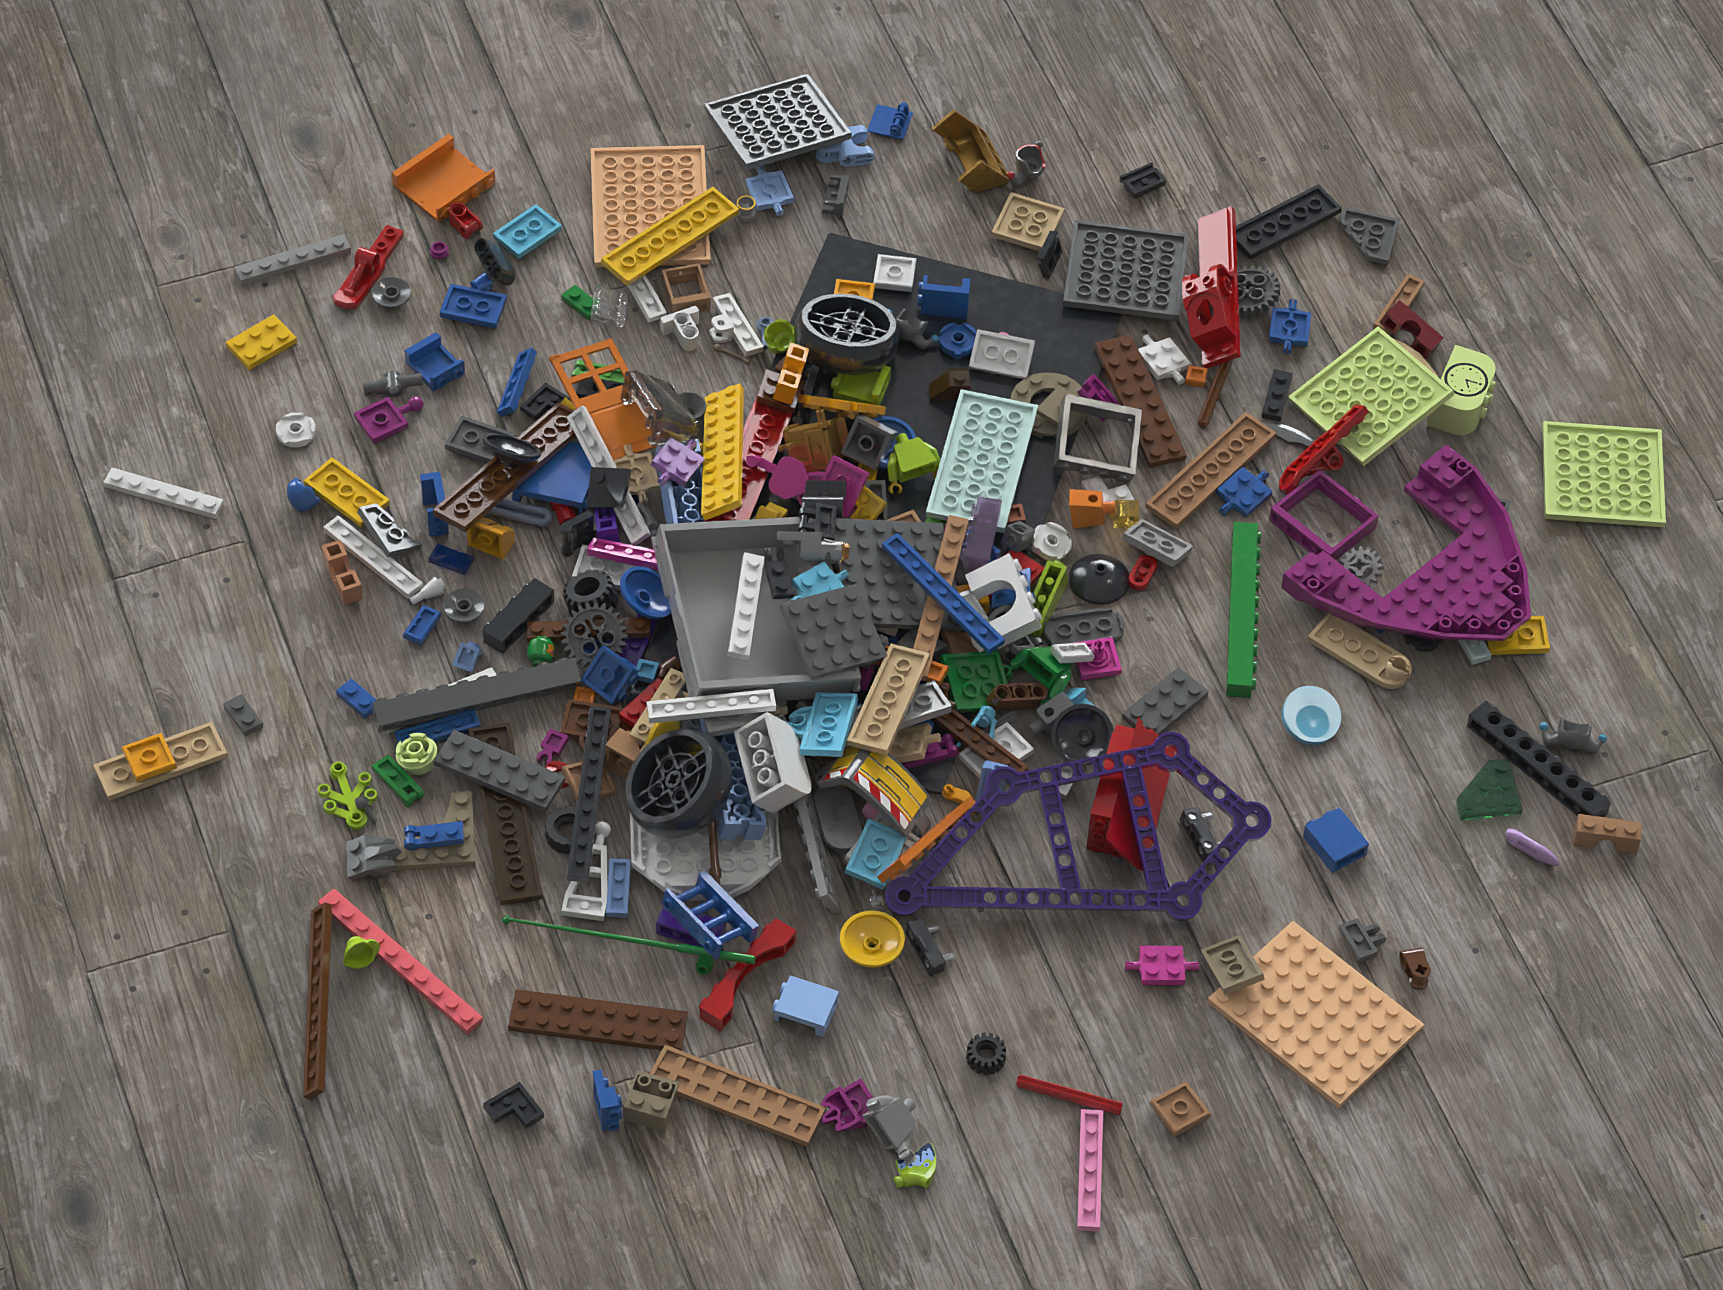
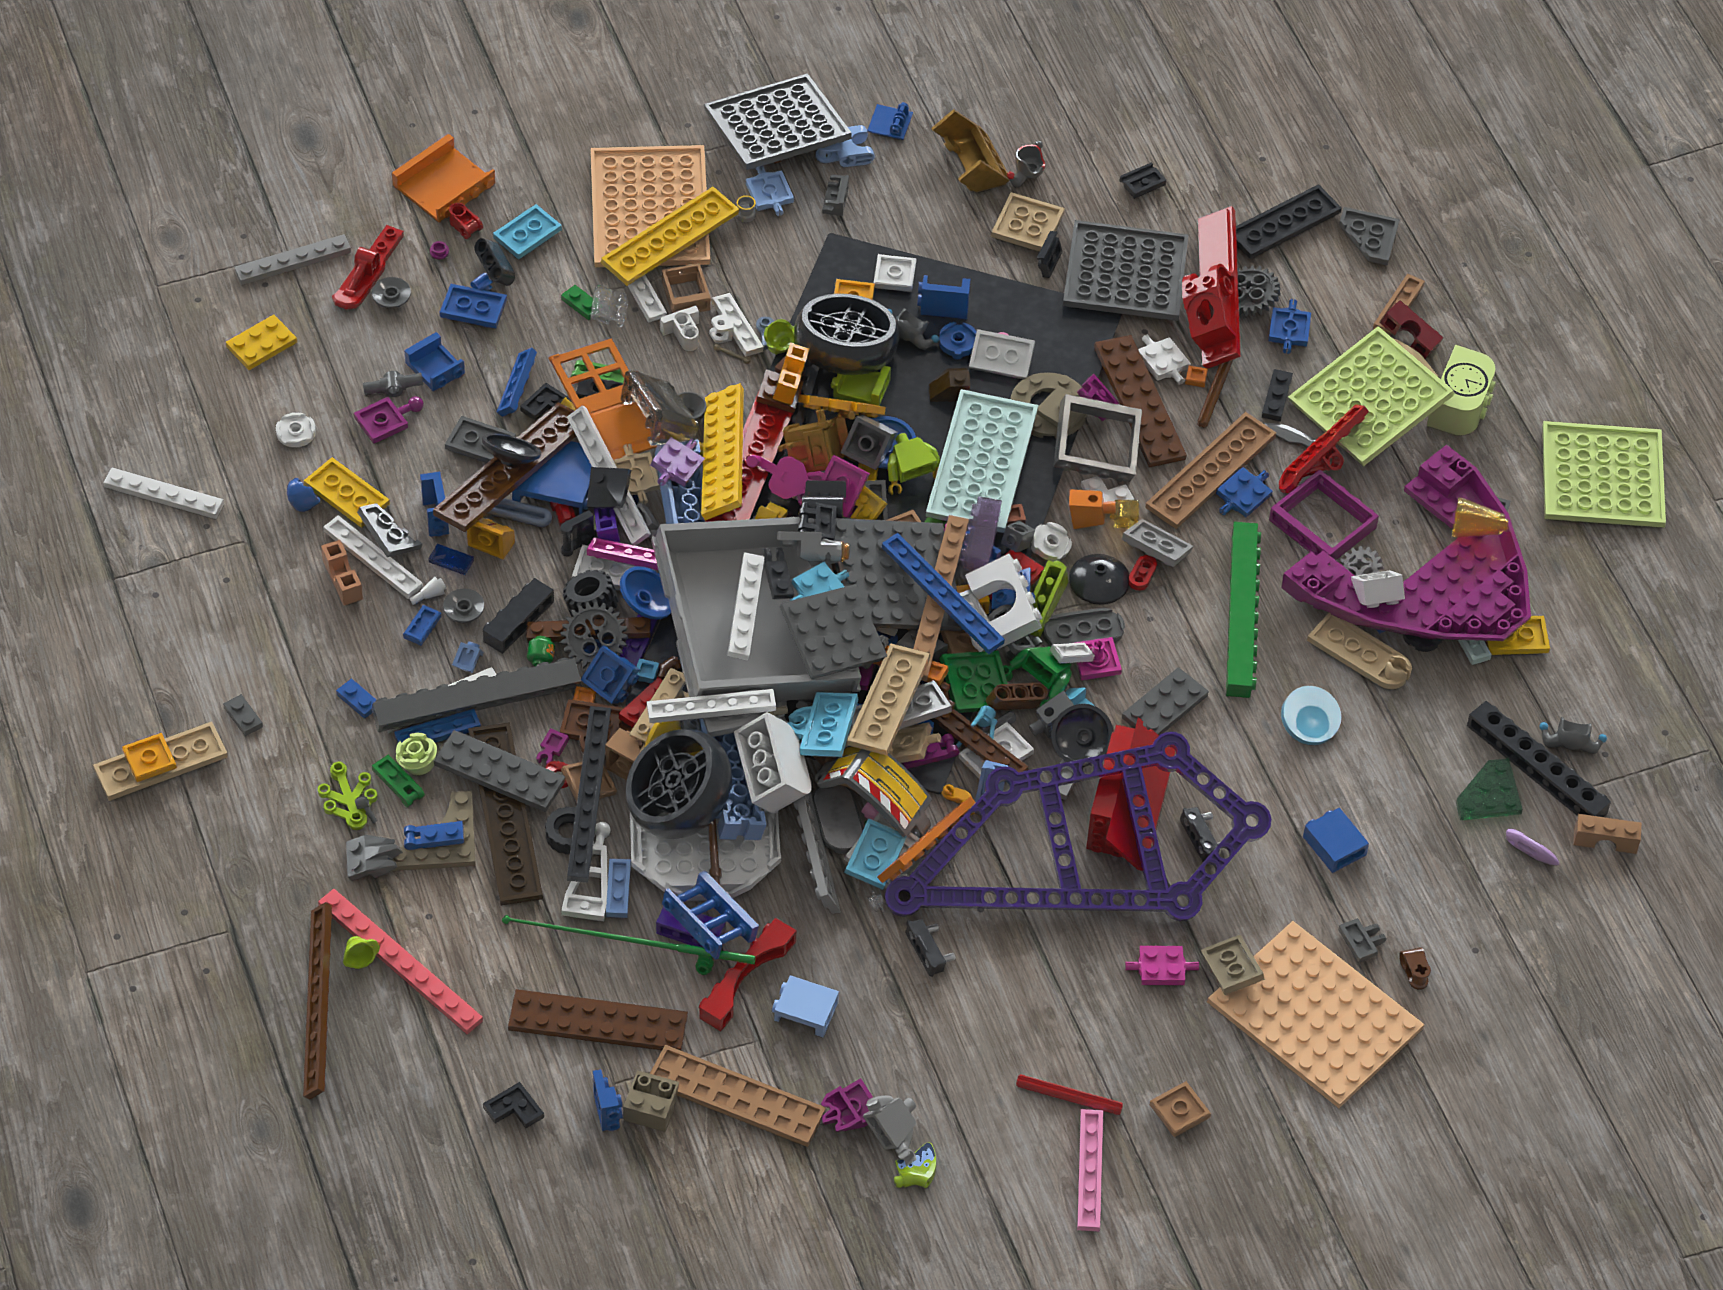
(875, 930): yellow dish -> none
(983, 1064): black tyre -> none
(1379, 588): none -> white slope
(1477, 520): none -> clear yellow cone

